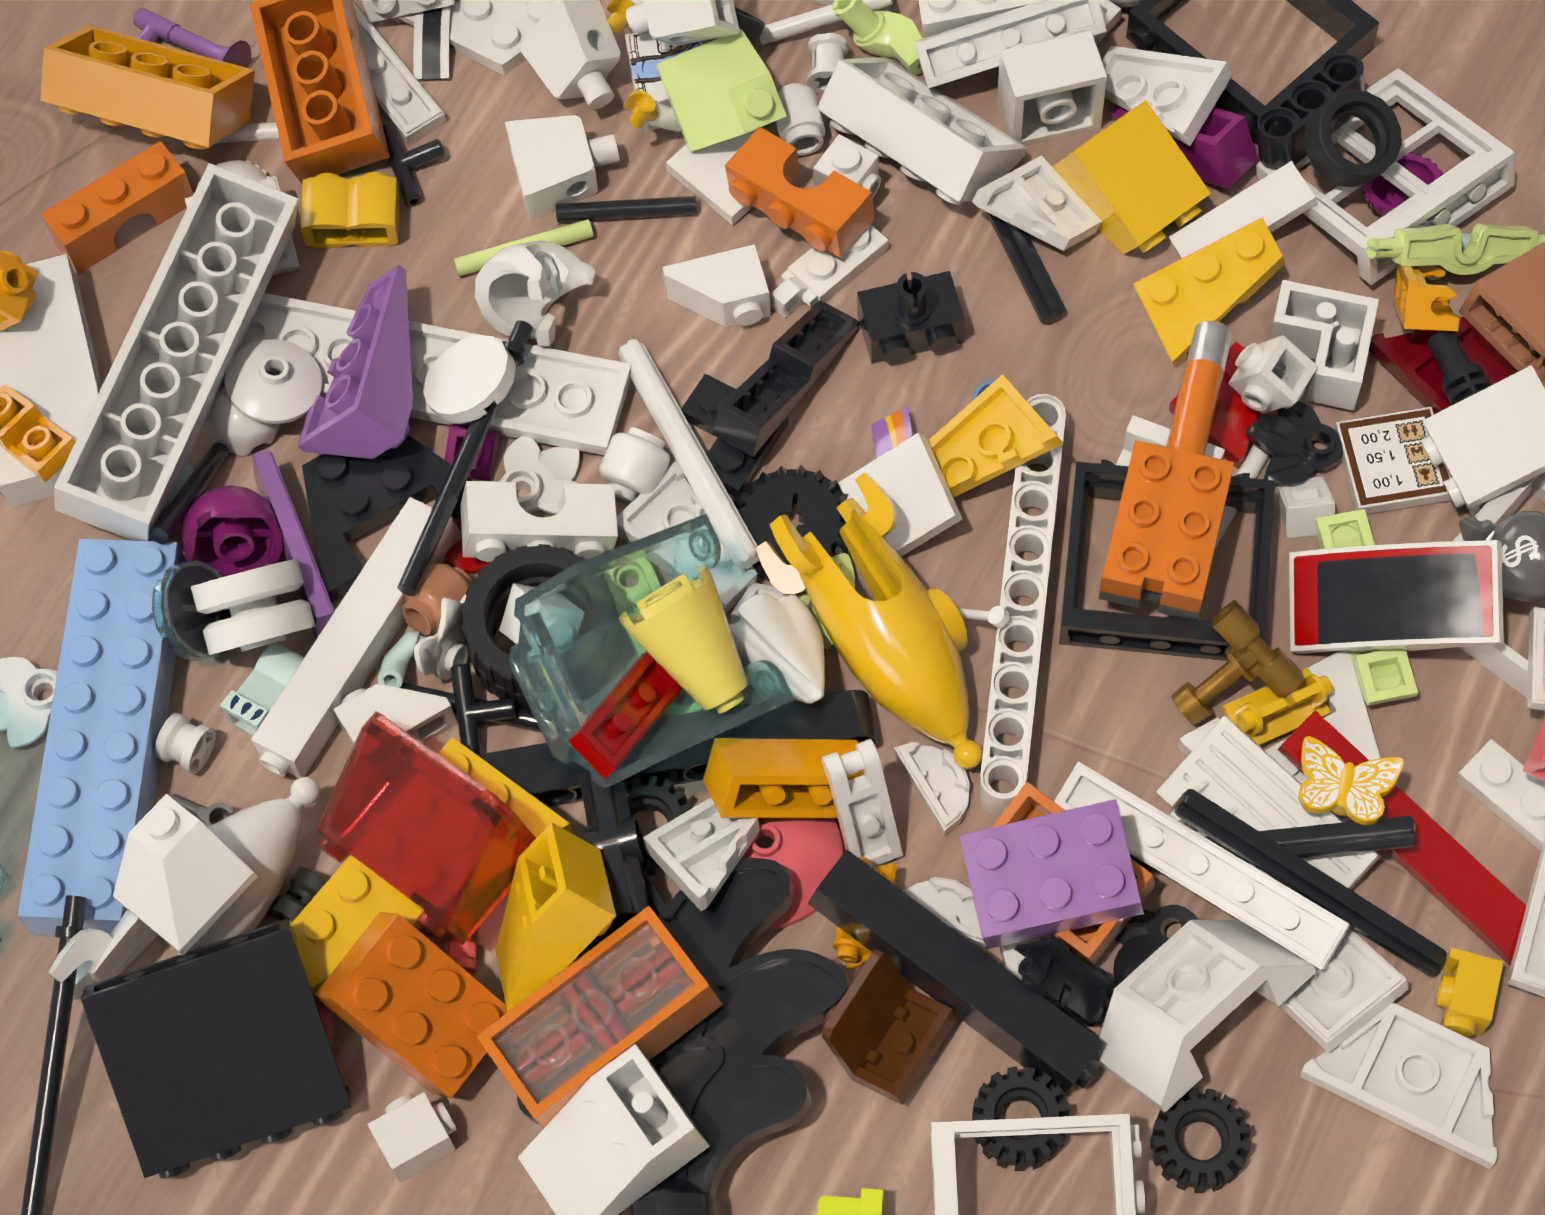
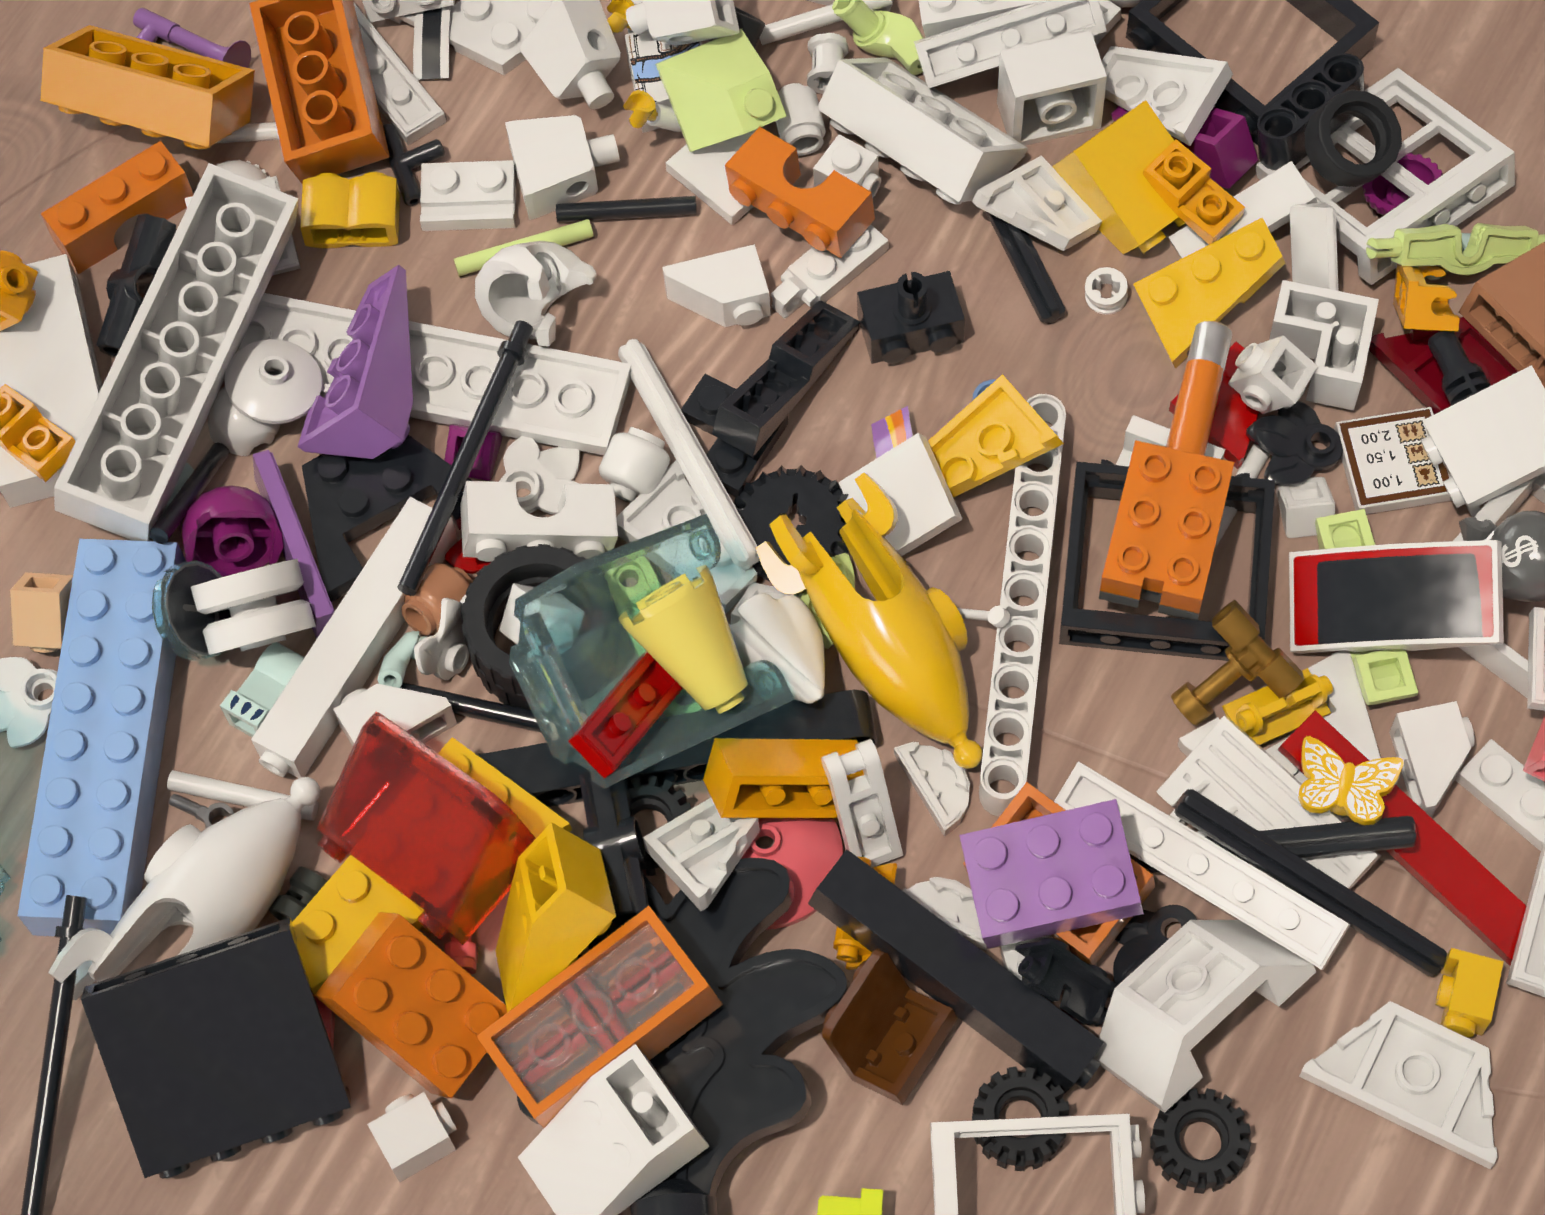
(40, 610): none -> light nougat brick
(142, 259): none -> black piece
(178, 875): white slope -> none
(184, 743): white wheel -> none
(229, 792): none -> white bar
(468, 195): none -> white plate
(469, 379): white tile -> none
(472, 713): black piece -> none
(1119, 285): none -> white bush
(1191, 193): none -> light orange slope
(1314, 245): none -> white slope
(1345, 993): white tile -> none
(1433, 750): none -> white slope

